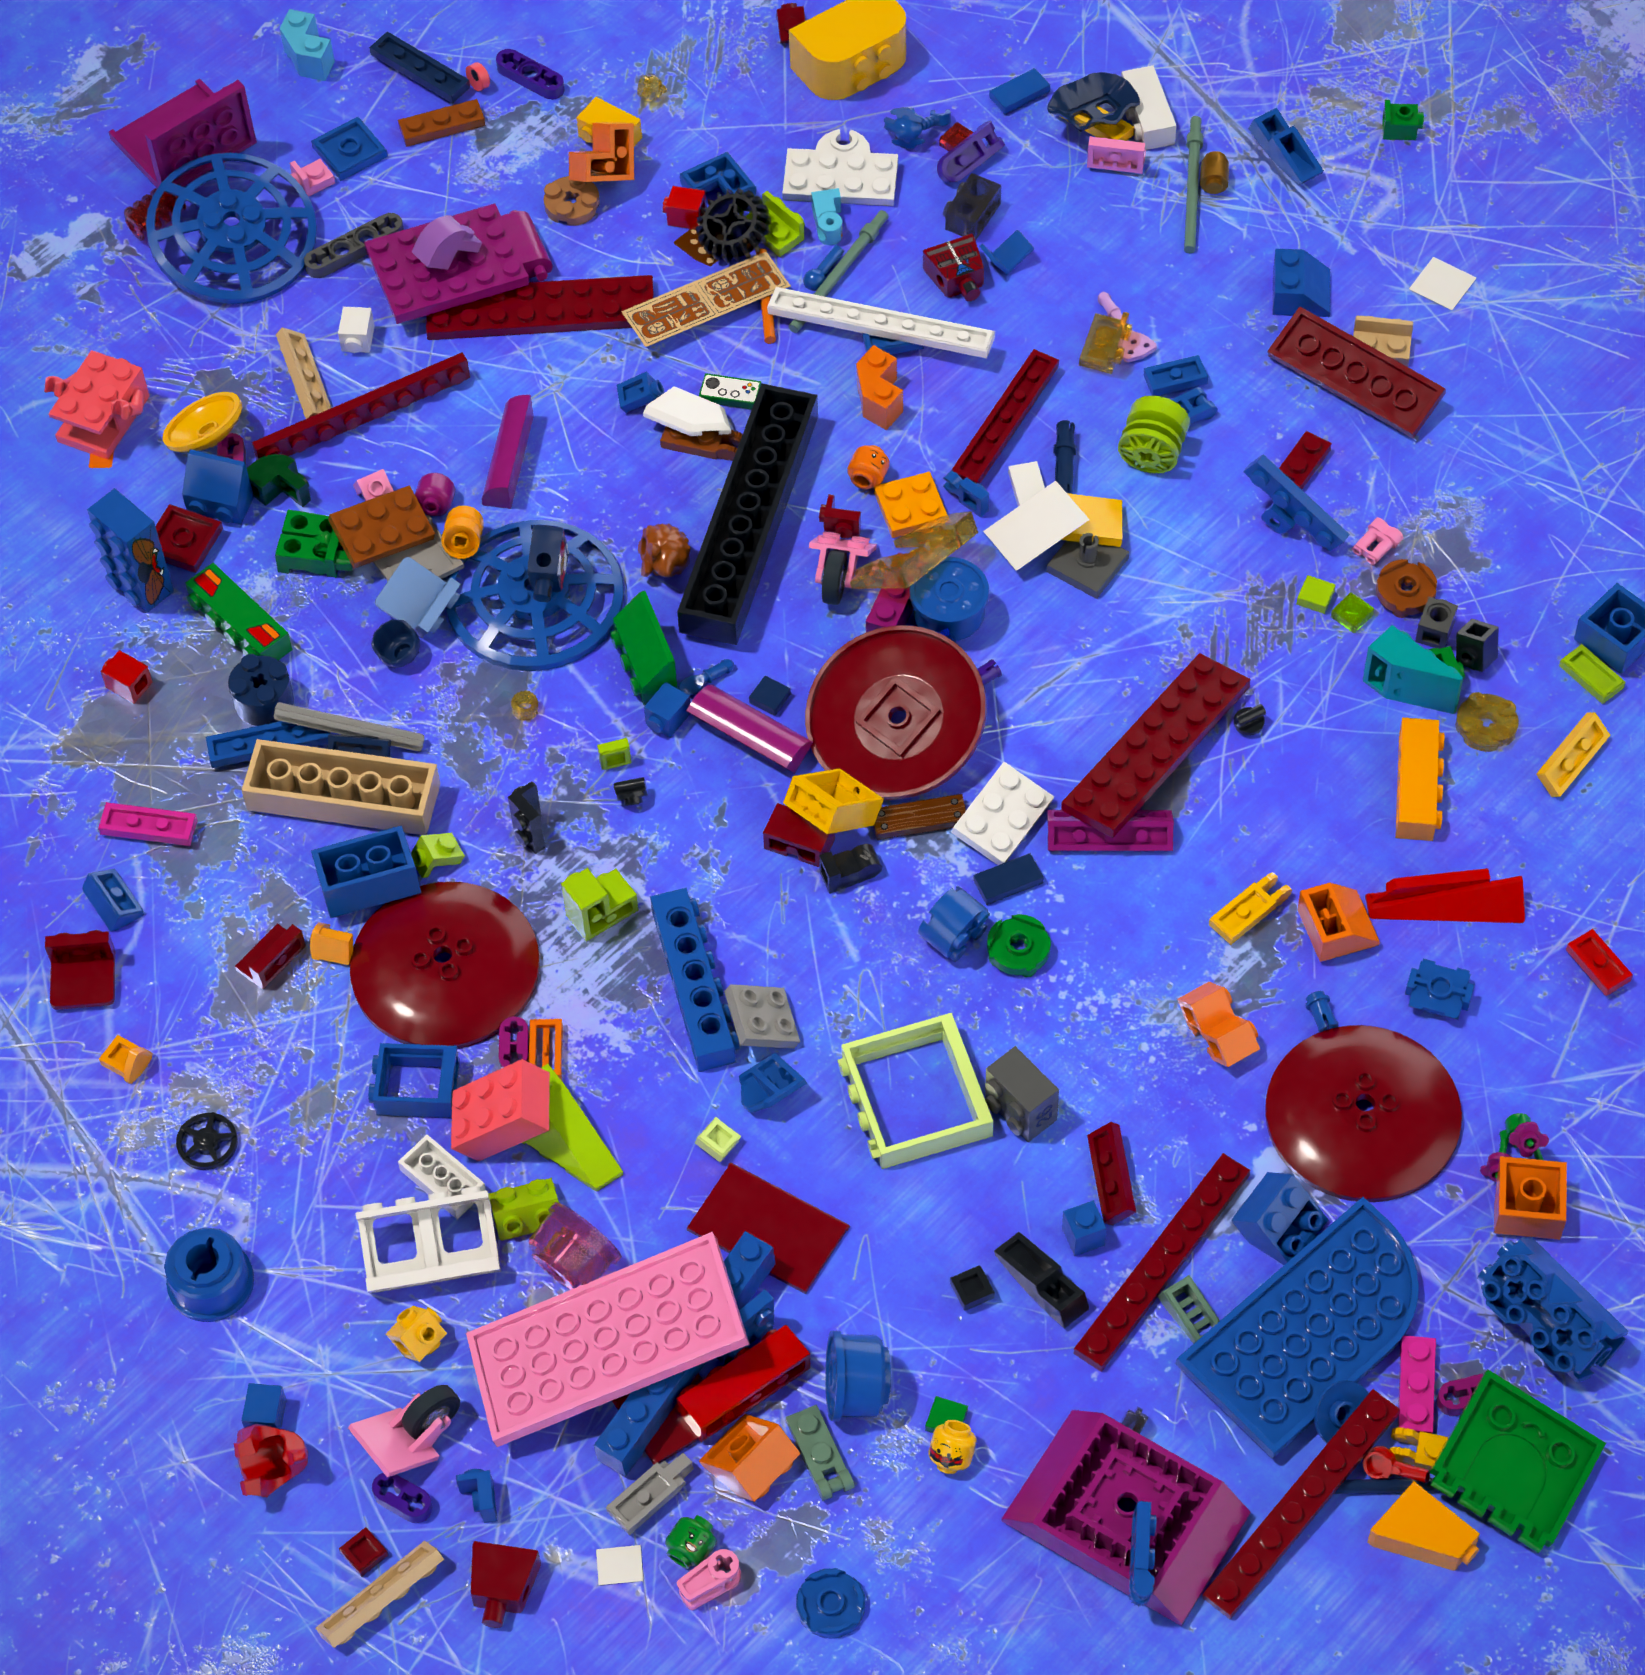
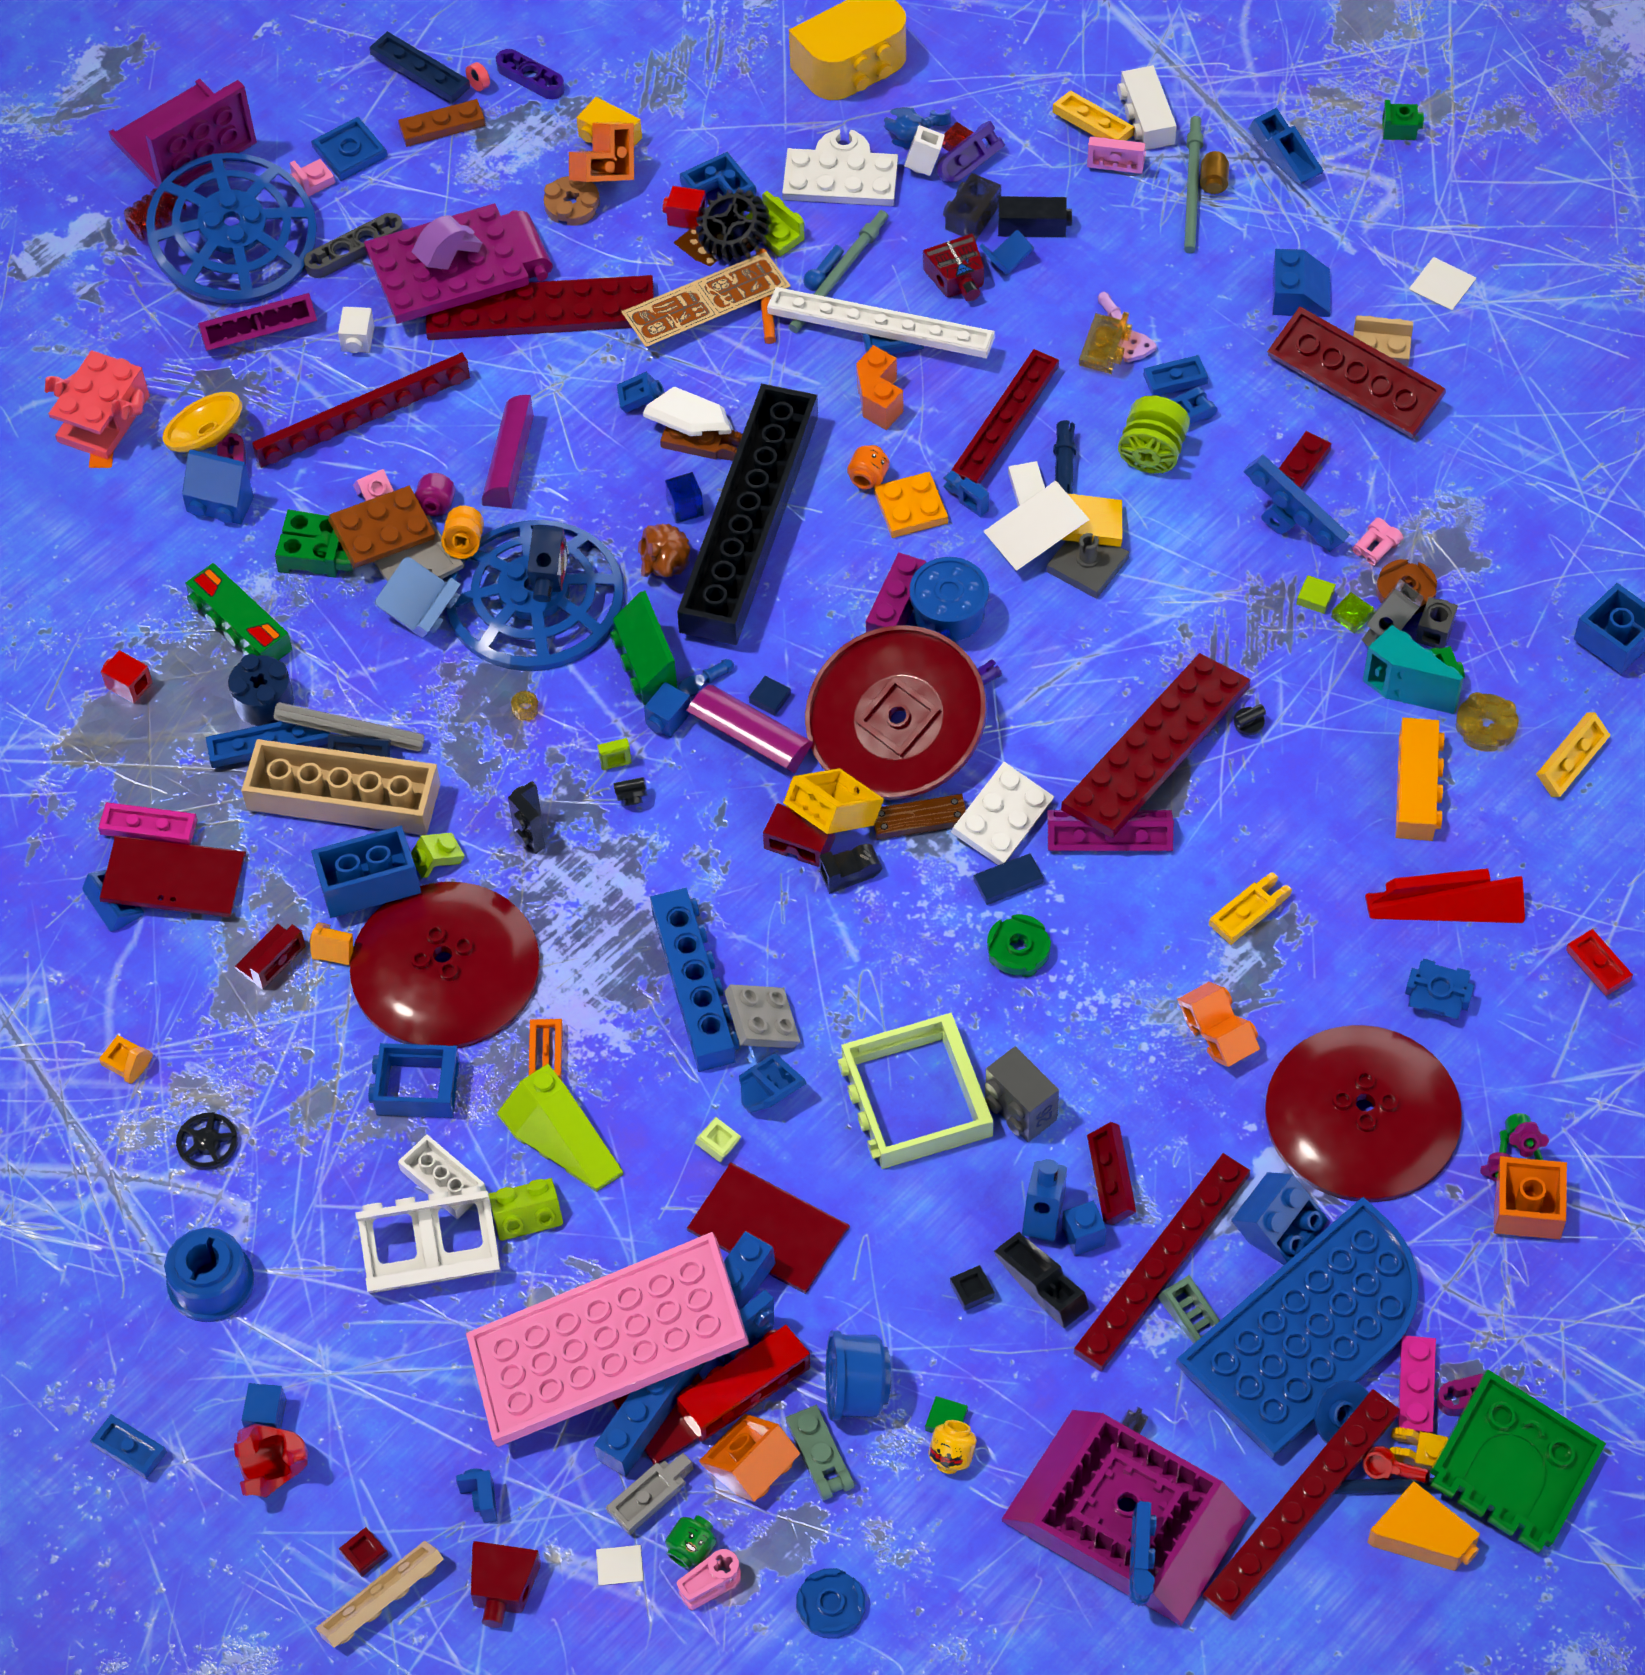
(81, 969): dark red bracket -> none
(128, 1446): none -> blue plate
(130, 550): blue brick -> none
(178, 873): none -> dark red container
(186, 537): dark red plate -> none
(257, 322): none -> magenta brick
(275, 475): dark green brick -> none
(301, 43): medium azure brick -> none
(303, 372): tan plate -> none
(395, 643): dark blue hair -> none
(397, 1503): dark purple beam -> none
(405, 1436): bright pink plate -> none
(417, 1332): yellow brick -> none
(500, 1110): coral brick -> none
(506, 1045): magenta beam -> none
(571, 1248): clear pink wheel -> none
(597, 902): lime brick -> none
(650, 87): clear yellow plate -> none
(684, 497): none -> clear blue brick
(729, 390): tile -> none
(788, 17): dark red bracket -> none
(827, 221): medium azure leg -> none
(832, 566): plate -> none
(840, 520): dark red bracket -> none
(924, 150): none -> white brick
(935, 543): clear yellow wedge -> none
(954, 922): blue brick -> none
(1019, 91): blue tile -> none
(1034, 216): none -> black brick
(1045, 1186): none -> blue torso
(1090, 92): dark blue piece -> none
(1321, 1010): blue pin -> none
(1335, 921): orange slope -> none
(1398, 606): none -> dark grey torso
(1477, 645): black brick -> none
(1552, 1307): blue brick -> none
(1592, 674): lime tile -> none

